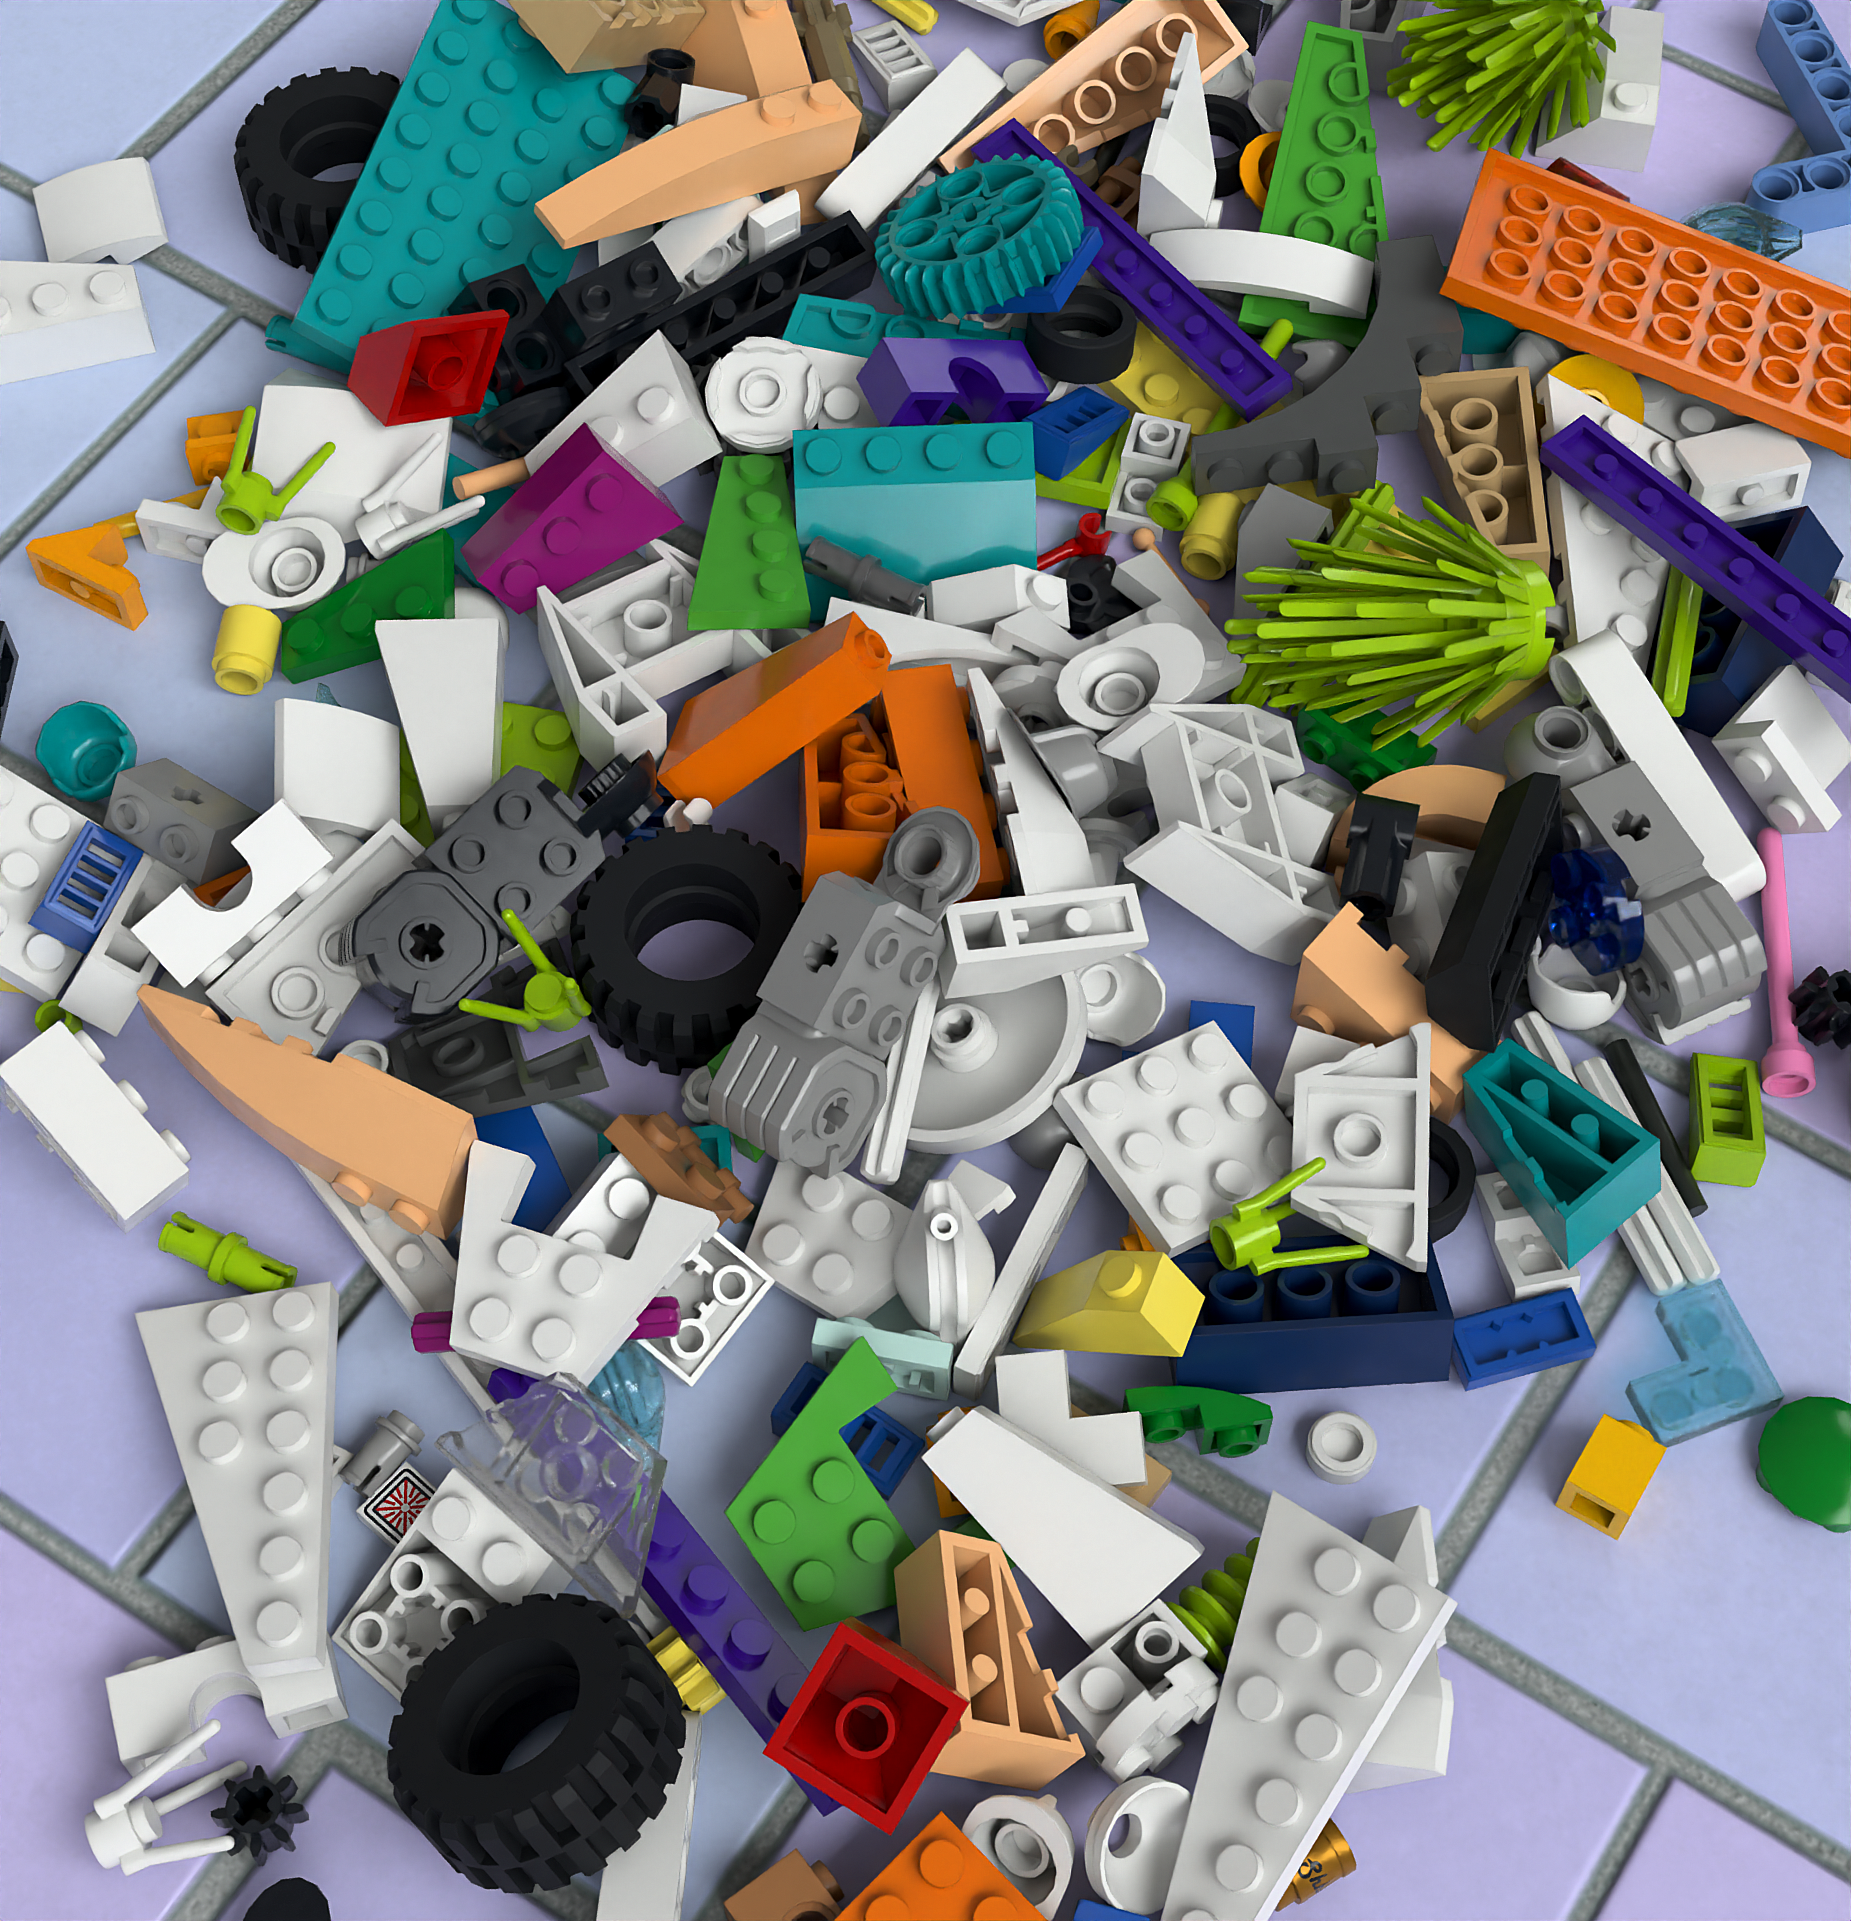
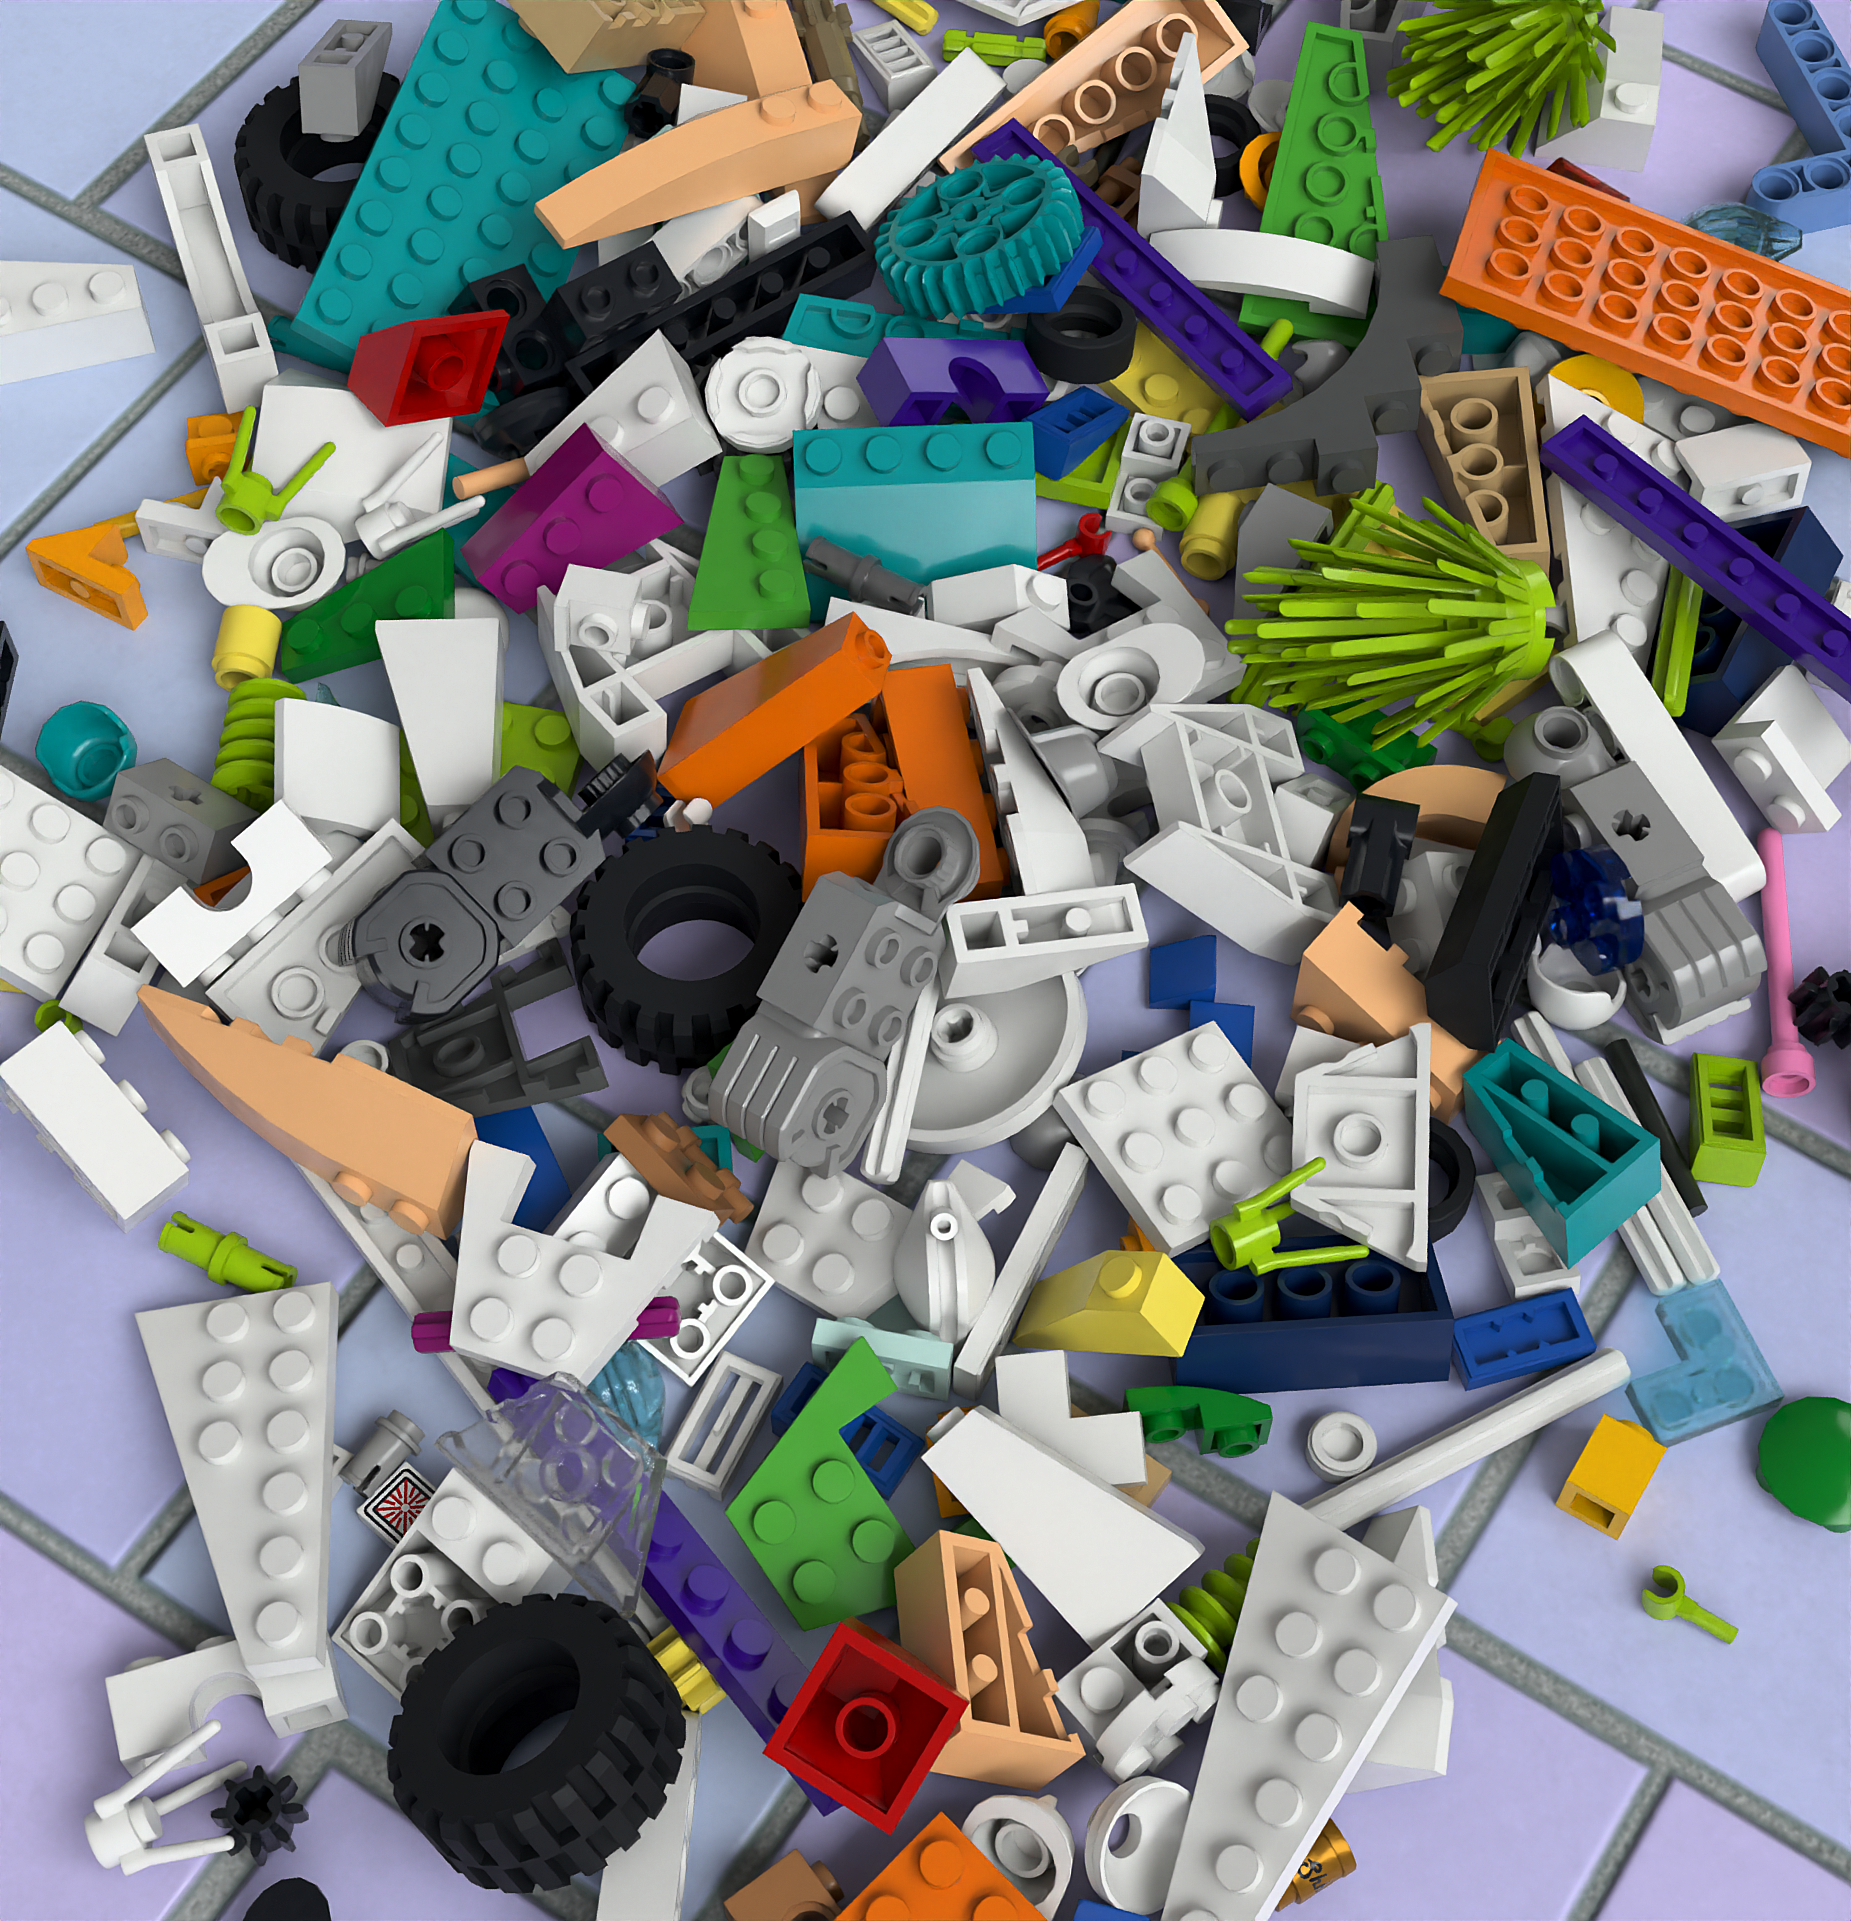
(64, 921): blue slope -> none
(101, 213): white slope -> none
(212, 266): none -> white arch
(248, 741): none -> lime piece
(343, 78): none -> light grey slope
(548, 996): lime plant -> none
(600, 610): none -> white brick
(697, 1475): none -> white tile
(993, 48): none -> lime axle
(1122, 999): white hair -> none
(1183, 973): none -> blue slope
(1471, 1439): none -> white axle
(1486, 740): none -> lime hand
(1683, 1606): none -> lime hand

